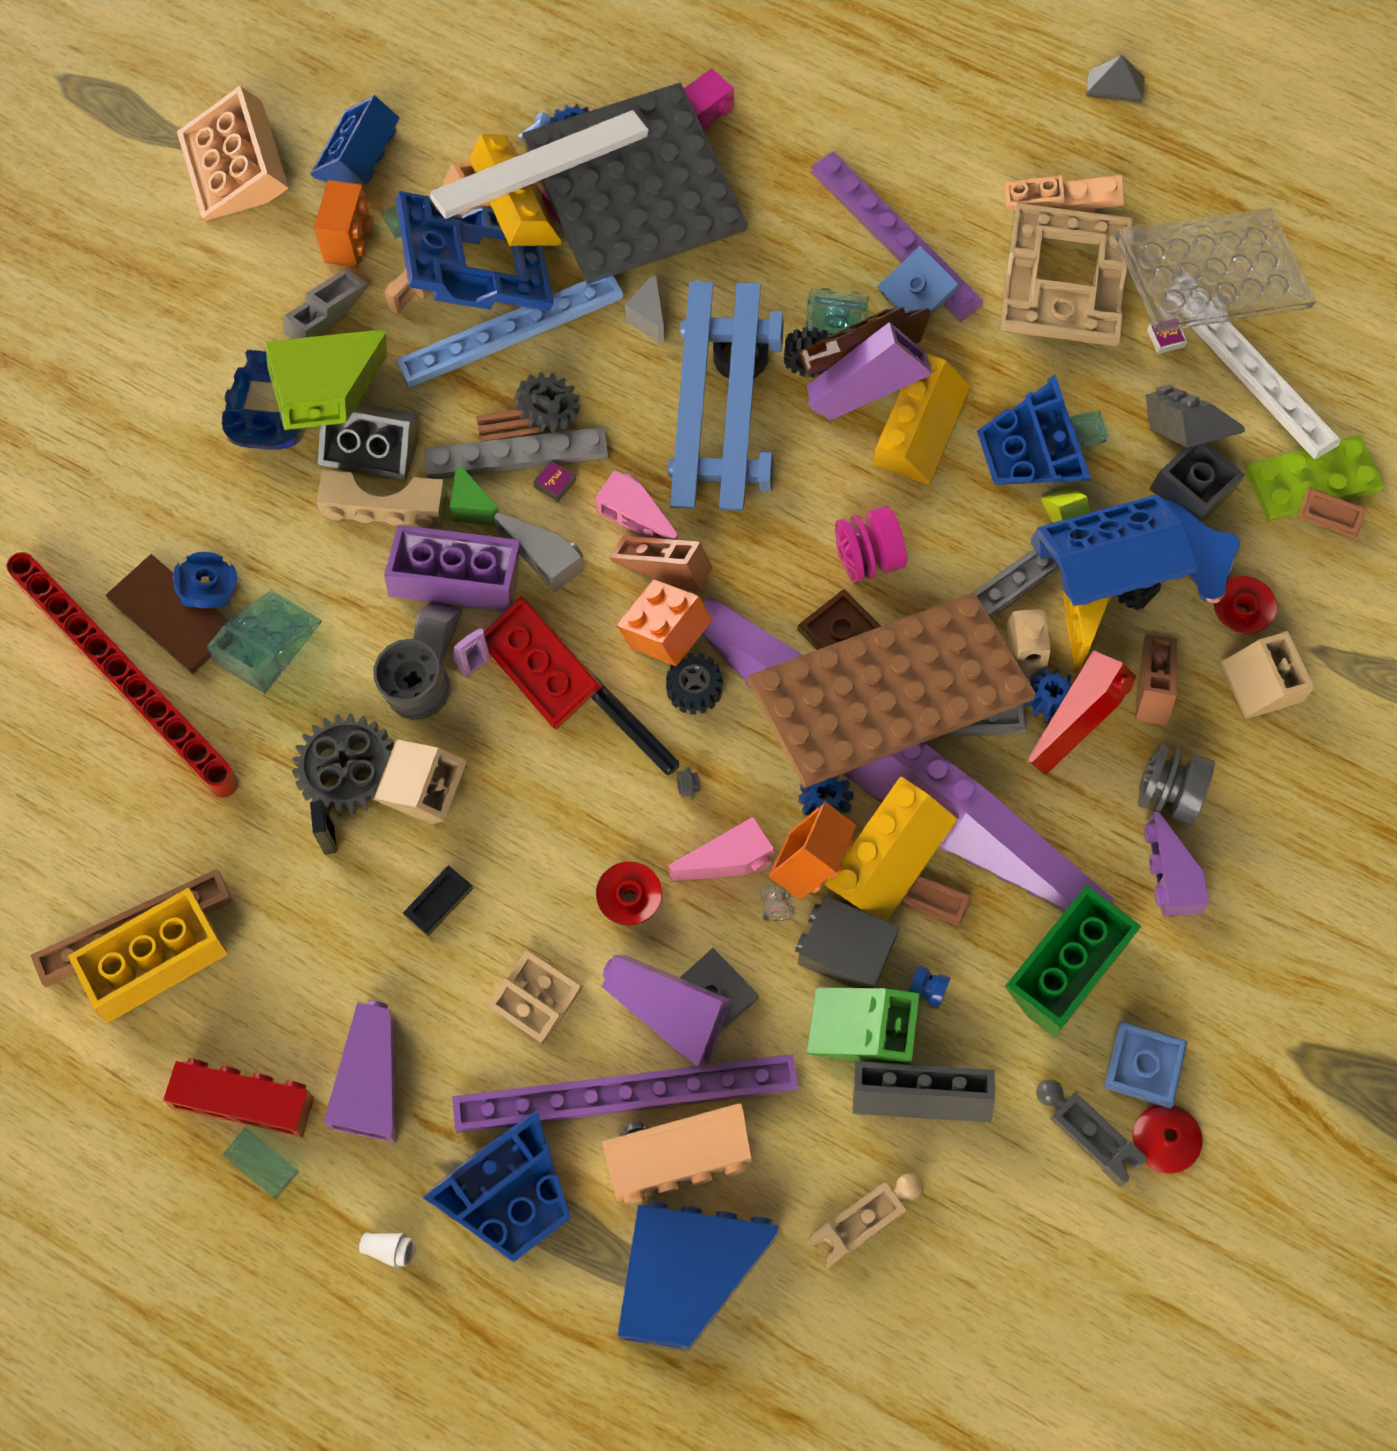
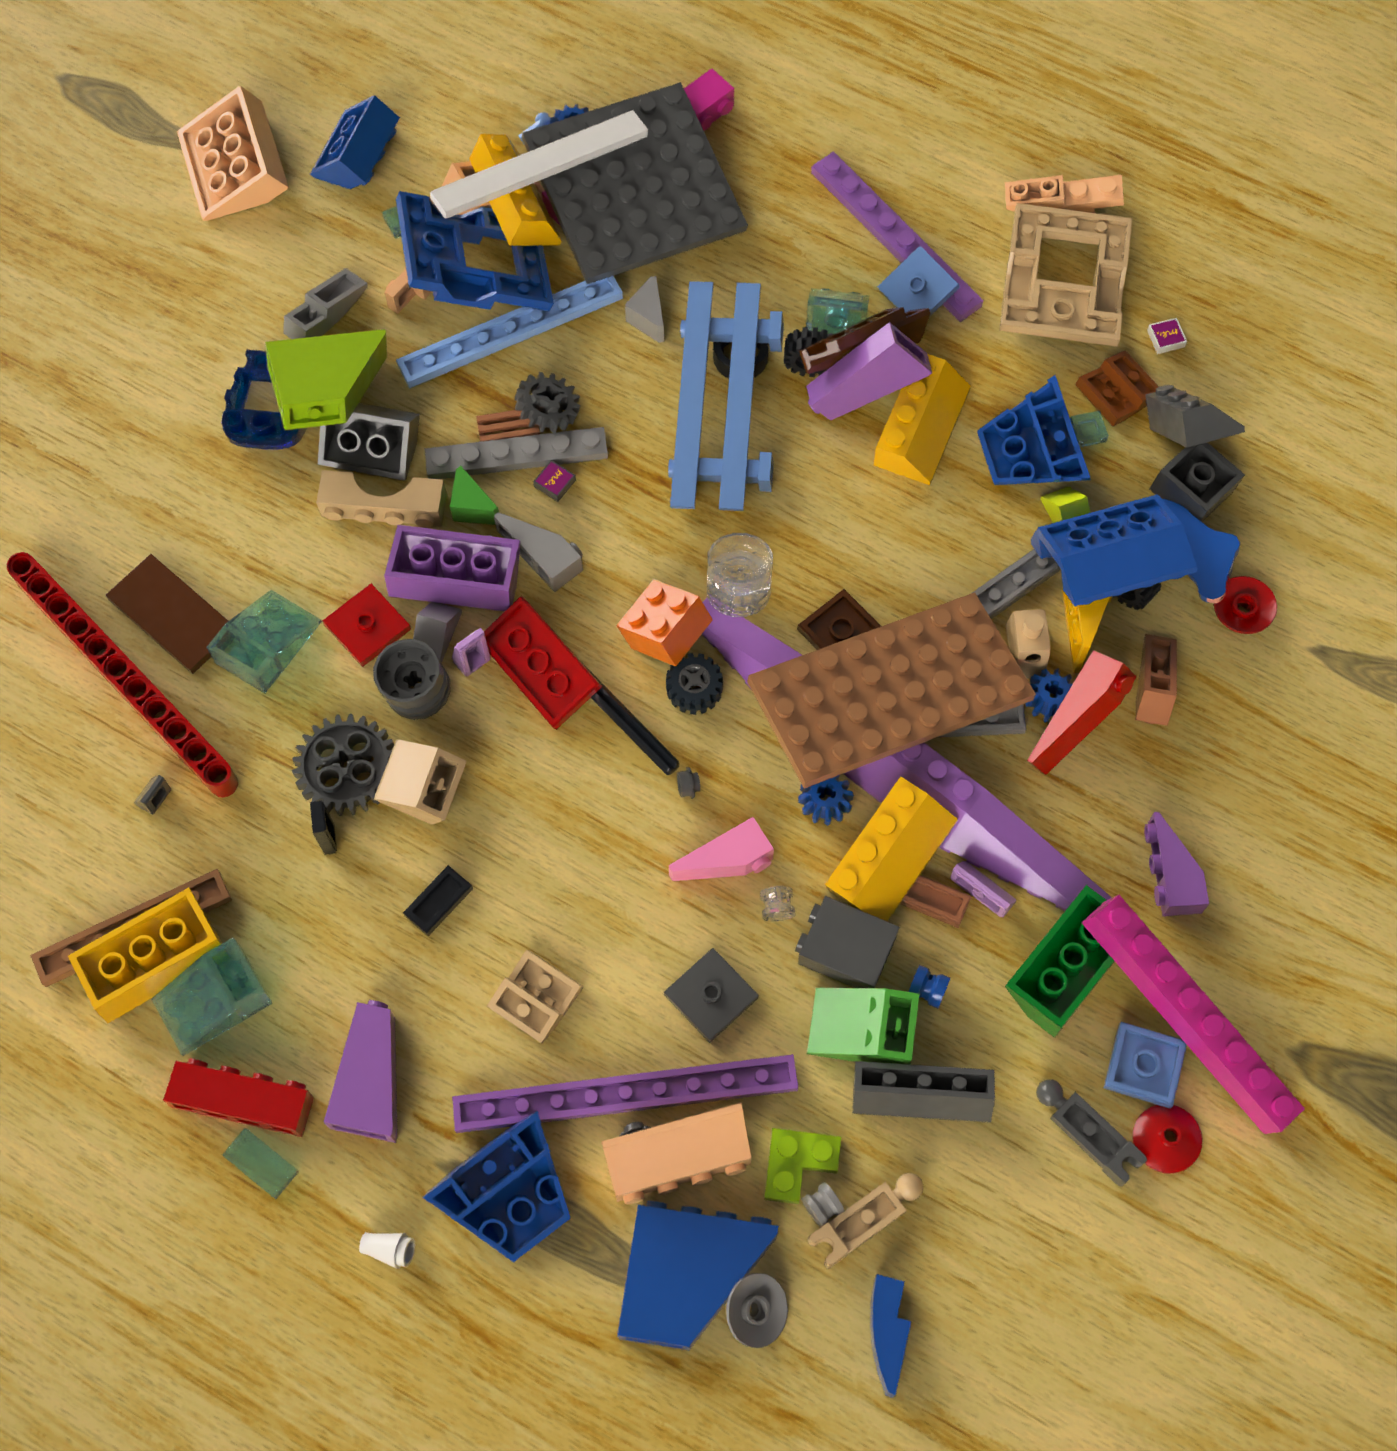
(153, 794): none -> dark grey slope
(205, 595): blue plate -> none
(211, 997): none -> clear light blue slope
(343, 223): orange piece -> none
(366, 625): none -> red plate
(628, 878): red dish -> none
(630, 505): bright pink slope -> none
(665, 560): nougat slope -> none
(672, 1007): medium lavender slope -> none
(739, 574): none -> clear wheel
(767, 1313): none -> light grey dish
(793, 1153): none -> lime plate
(813, 851): orange piece -> none
(822, 1204): none -> light grey wheel
(872, 543): dark pink wheel -> none
(887, 1331): none -> blue slope
(982, 888): none -> lavender slope
(1116, 81): dark grey slope -> none
(1117, 387): none -> dark orange slope
(1176, 783): dark grey wheel -> none
(1193, 1016): none -> dark pink brick
(1214, 269): clear plate -> none
(1267, 676): tan slope -> none
(1269, 388): white tile -> none
(1331, 513): nougat tile -> none
(1342, 472): lime plate -> none

